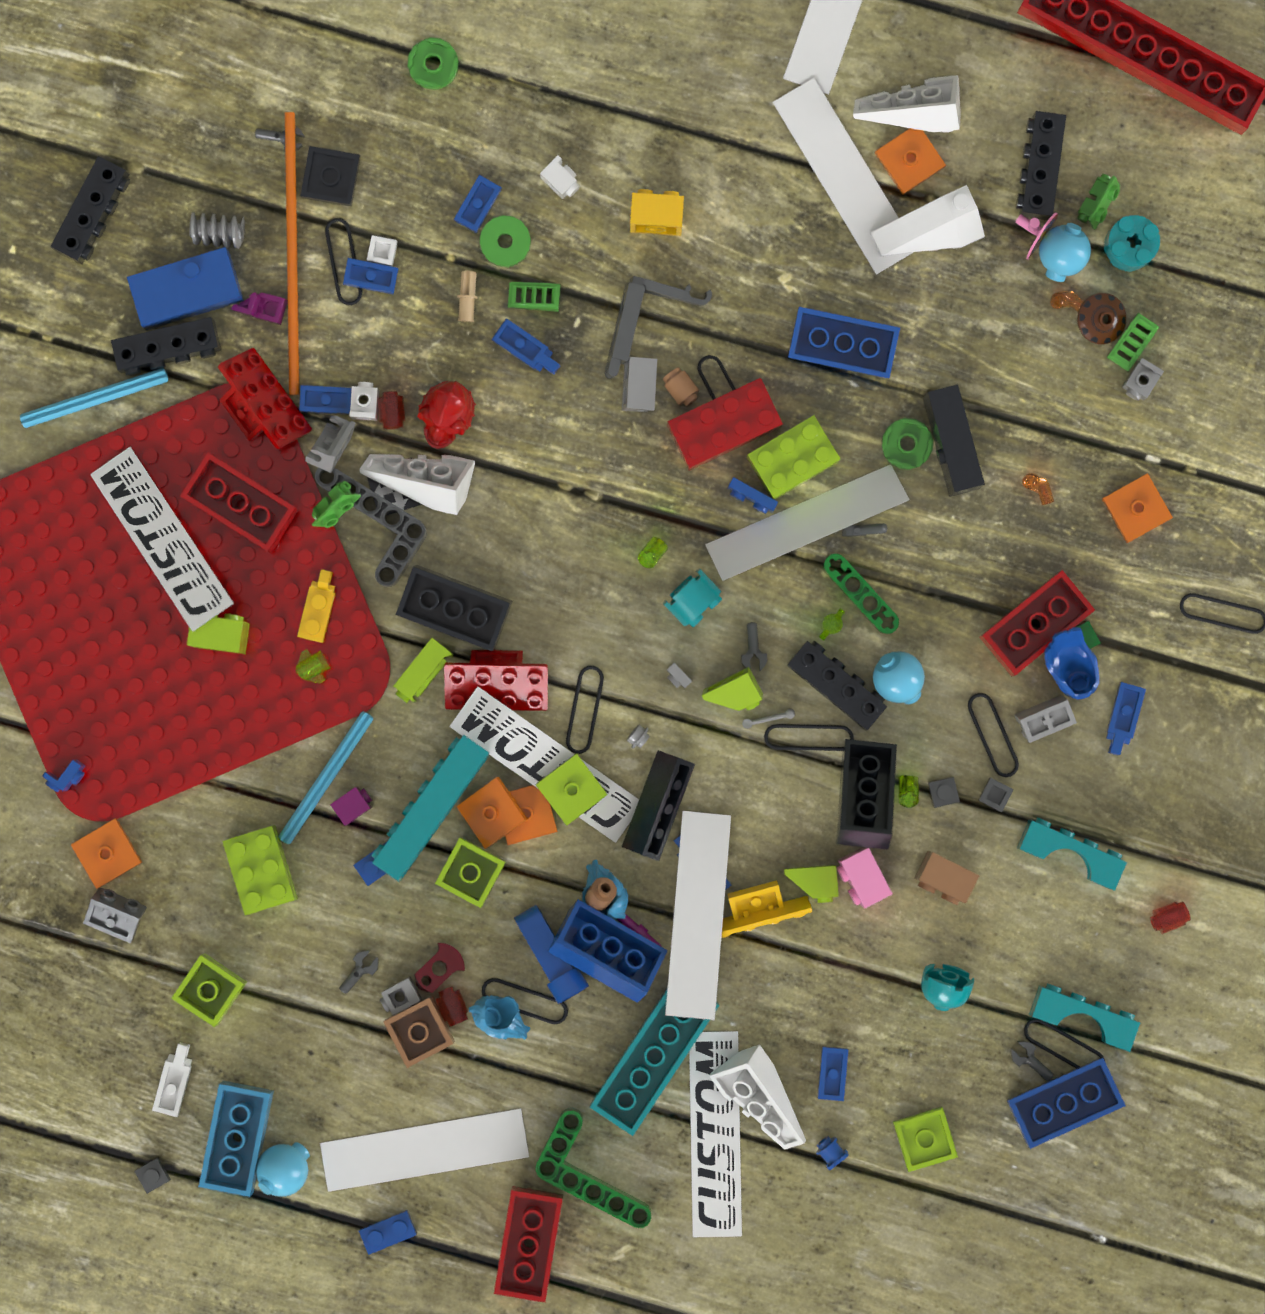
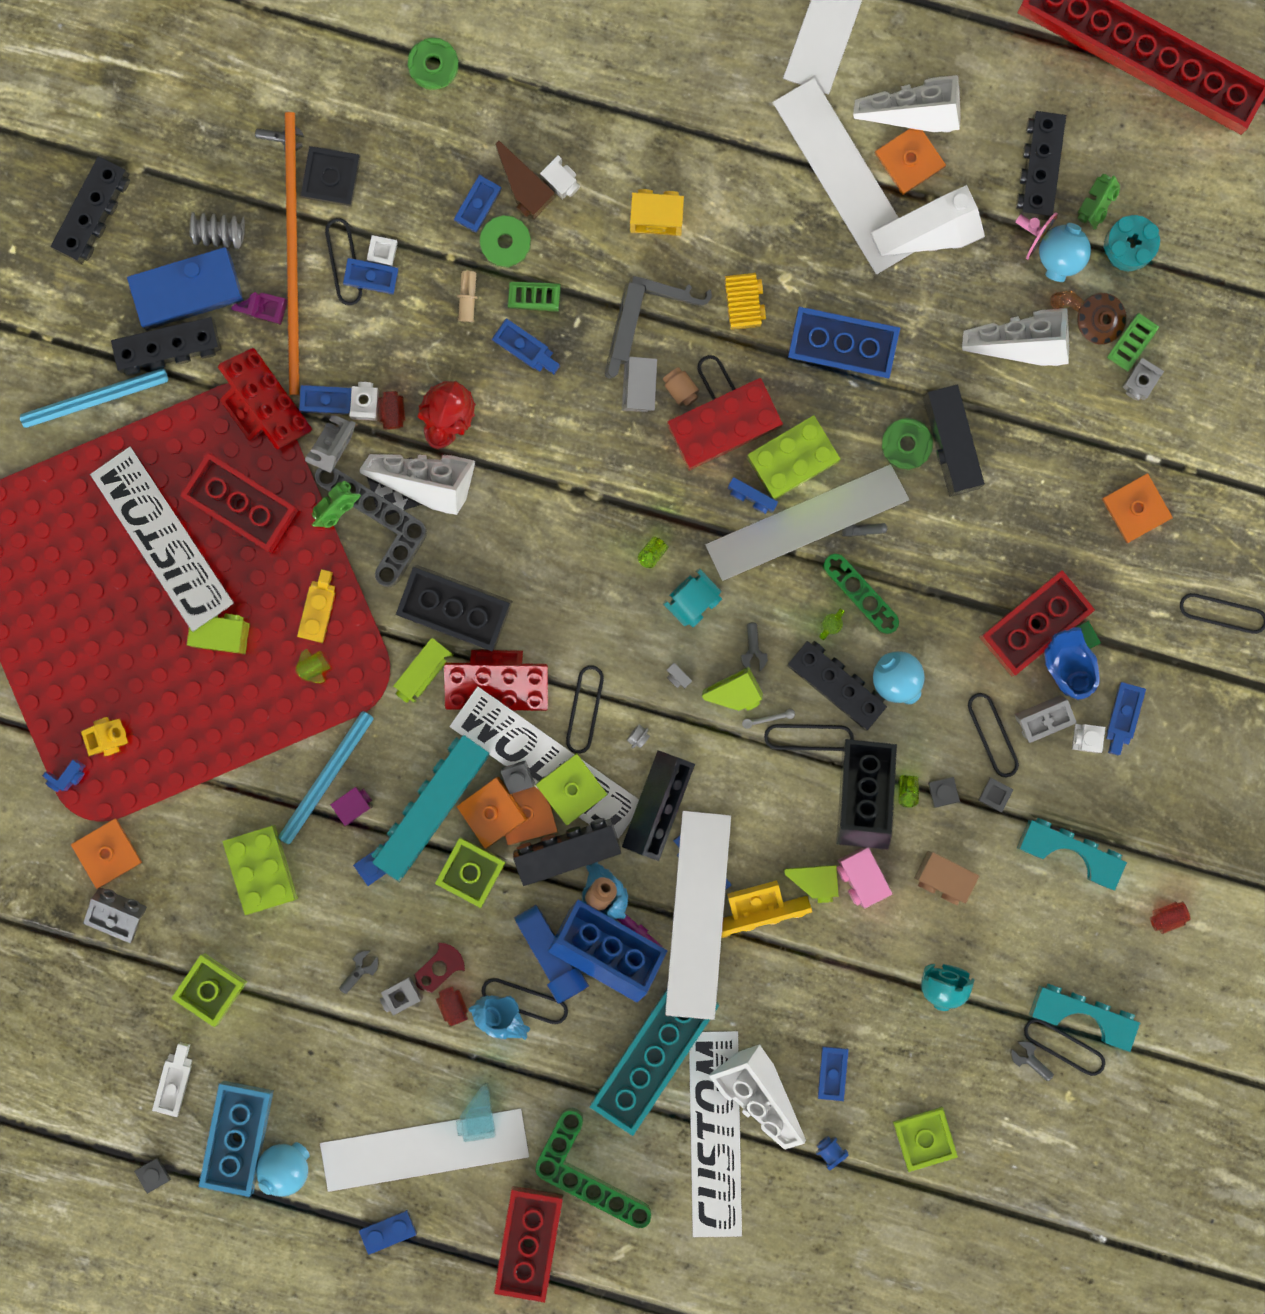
(104, 737): none -> yellow brick
(419, 1031): medium nougat brick -> none
(477, 1118): none -> clear light blue slope
(517, 777): none -> dark grey plate
(527, 188): none -> reddish brown slope
(567, 851): none -> black brick
(743, 301): none -> yellow brick
(1032, 340): none -> white wedge
(1039, 485): clear orange arm -> none
(1065, 1103): blue brick -> none
(1088, 738): none -> white brick

